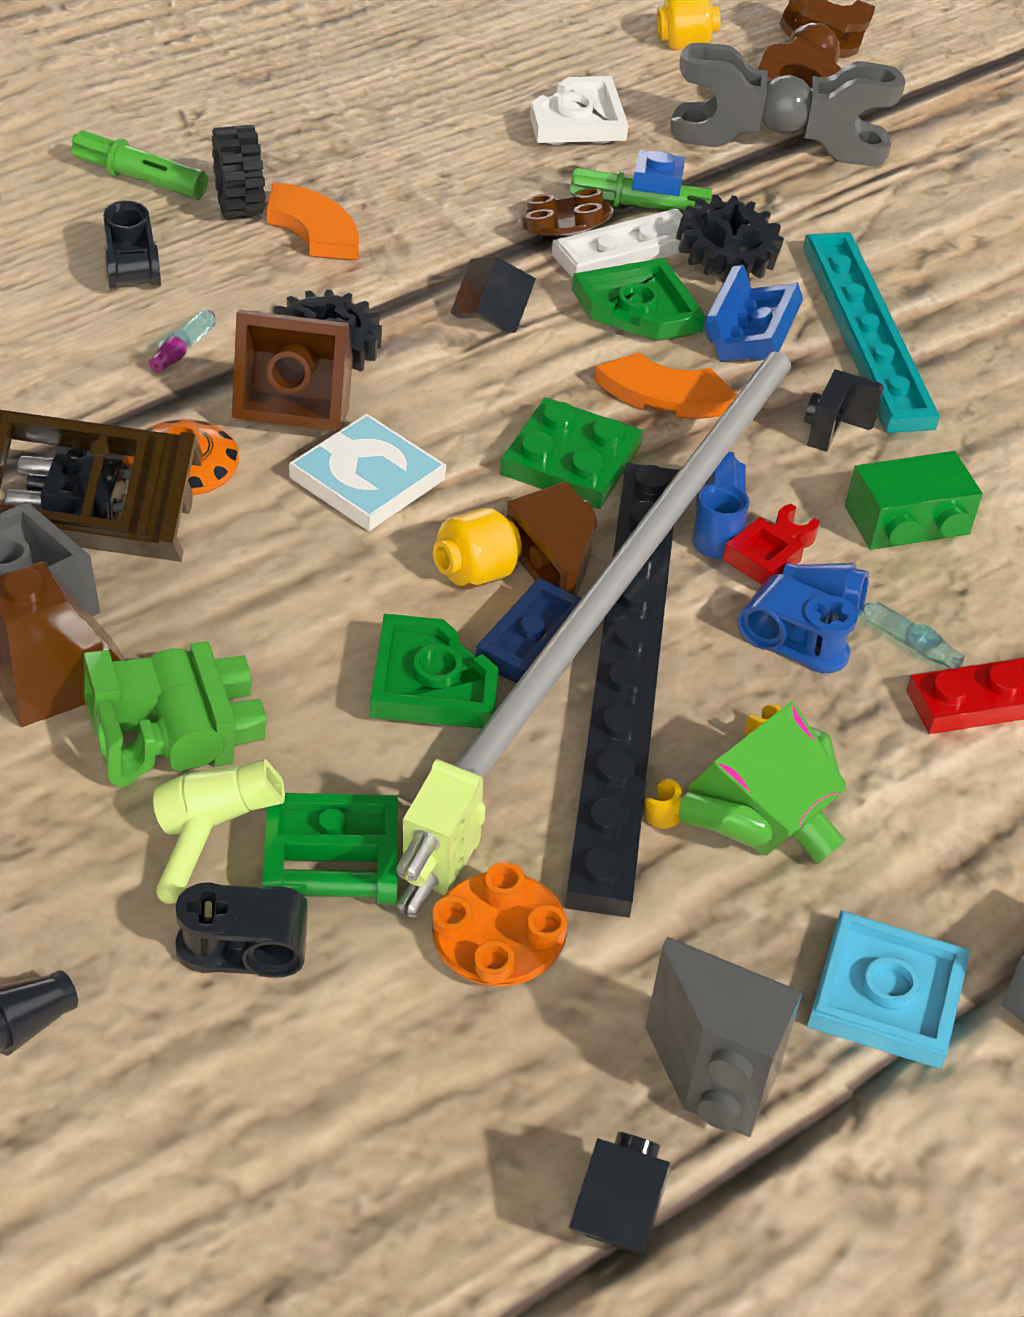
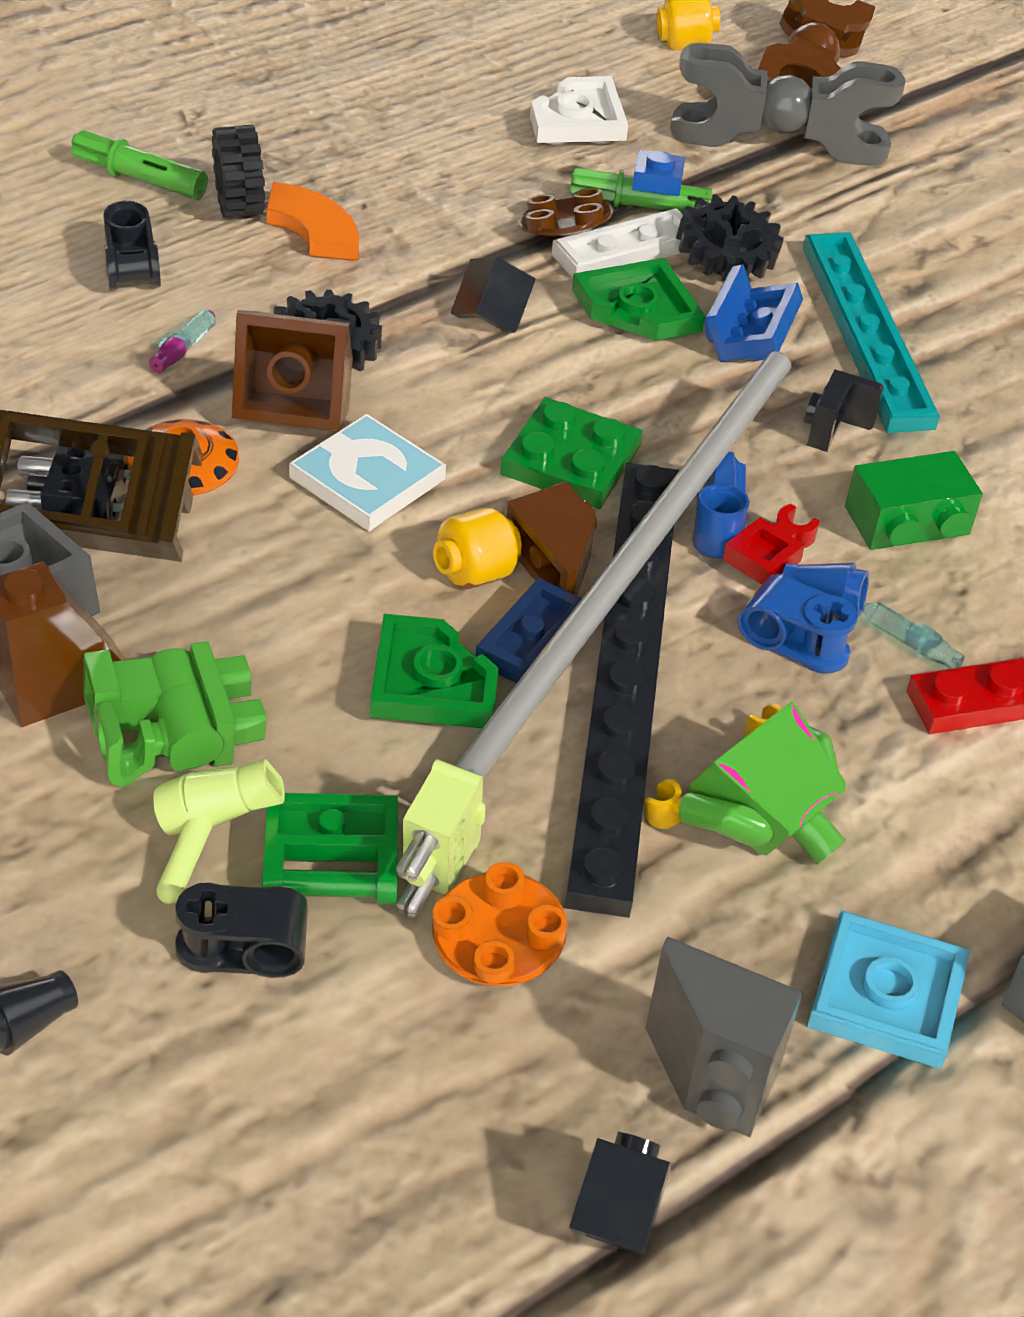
(644, 383): orange tile -> none

